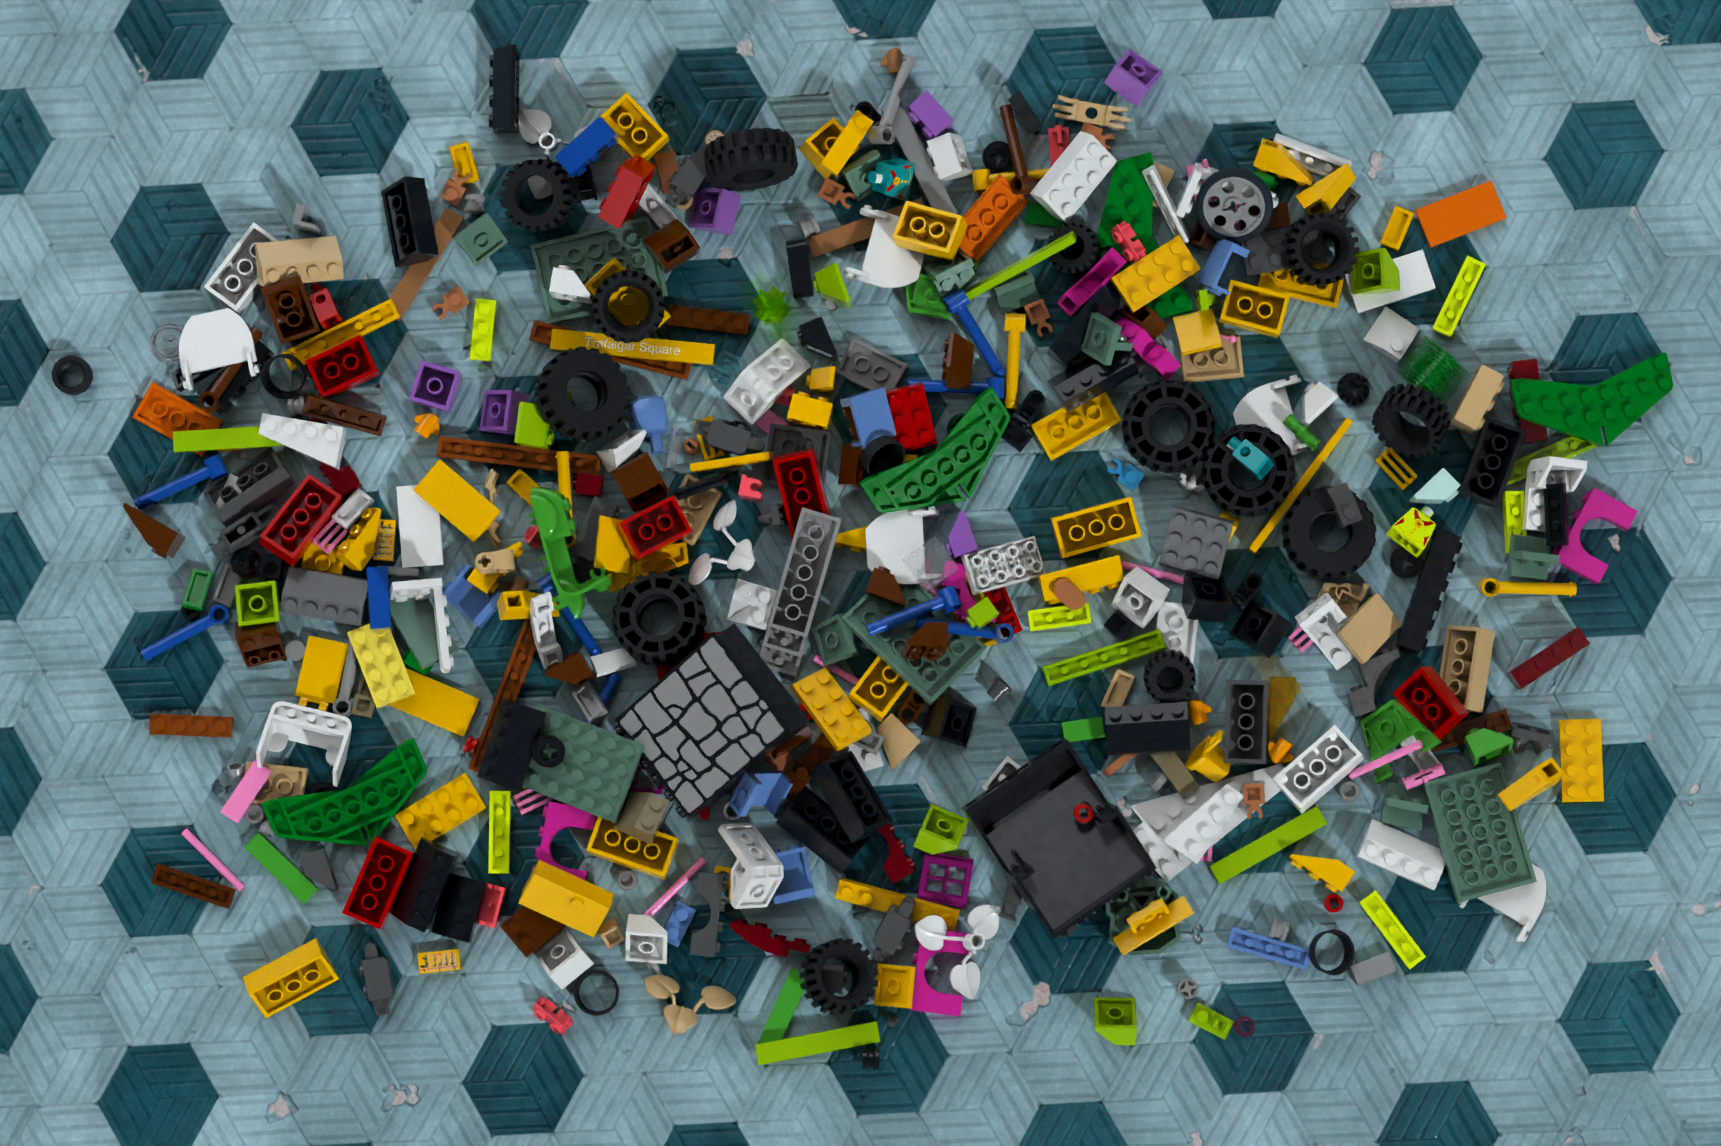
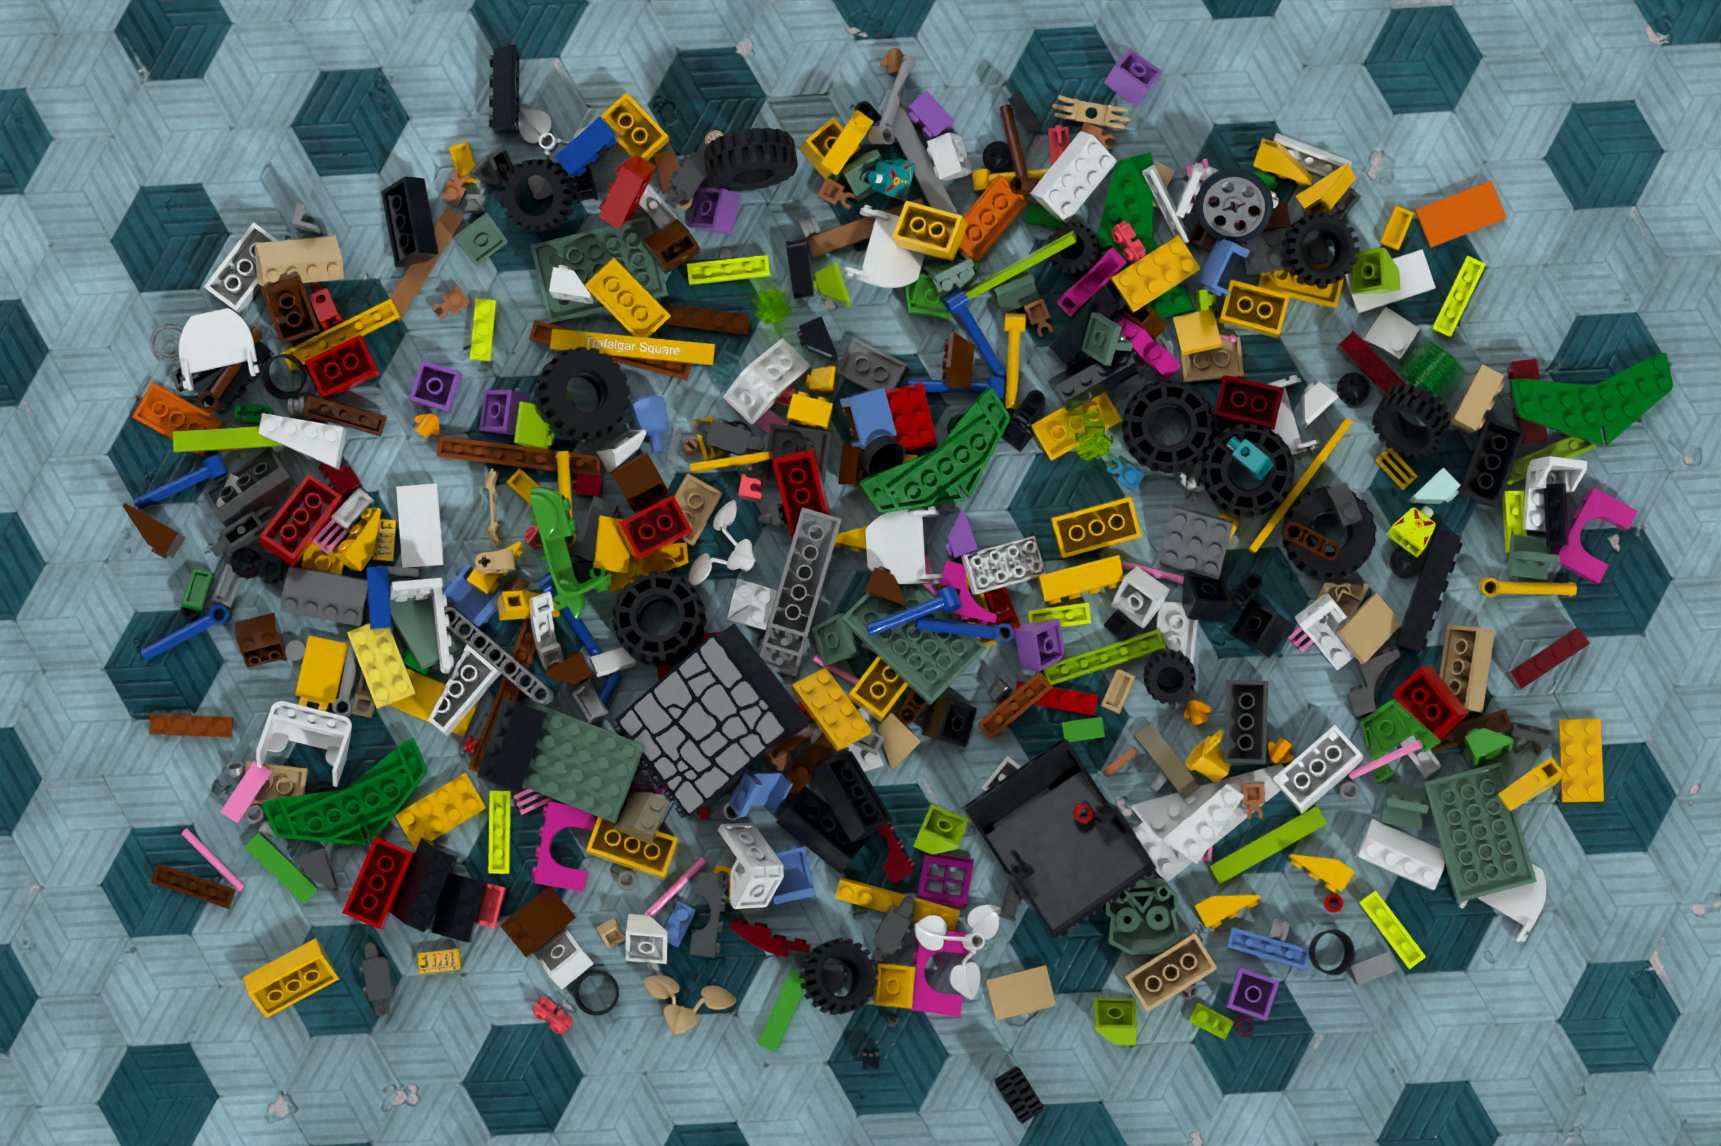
(56, 375): black tyre -> none
(254, 408): none -> green beam
(258, 603): lime slope -> none
(457, 501): yellow tile -> none
(463, 690): none -> white wedge
(493, 167): none -> dark grey slope
(503, 662): none -> light grey beam
(543, 758): black gear -> none
(566, 898): yellow brick -> none
(621, 332): black tyre -> none
(703, 485): black axle -> none
(728, 270): none -> neon yellow plate
(817, 1043): lime tile -> none
(928, 642): reddish brown slope -> none
(930, 564): clear tile -> none
(981, 614): lime brick -> none
(1014, 705): none -> dark orange plate
(1019, 1094): none -> black tyre
(1021, 992): none -> tan tile
(1040, 644): none -> medium lavender slope
(1066, 700): none -> red plate
(1069, 594): nougat tile -> none
(1096, 433): none -> clear neon green piece
(1147, 728): black slope -> none
(1151, 922): yellow bracket -> none
(1170, 972): none -> tan slope
(1216, 908): none -> yellow slope
(1248, 402): none -> dark red brick
(1252, 993): none -> medium lavender brick
(1281, 696): clear yellow slope -> none
(1301, 432): bright green pin -> none
(1321, 541): none -> reddish brown beam
(1362, 356): none -> dark red arch
(1434, 772): bright pink pin -> none

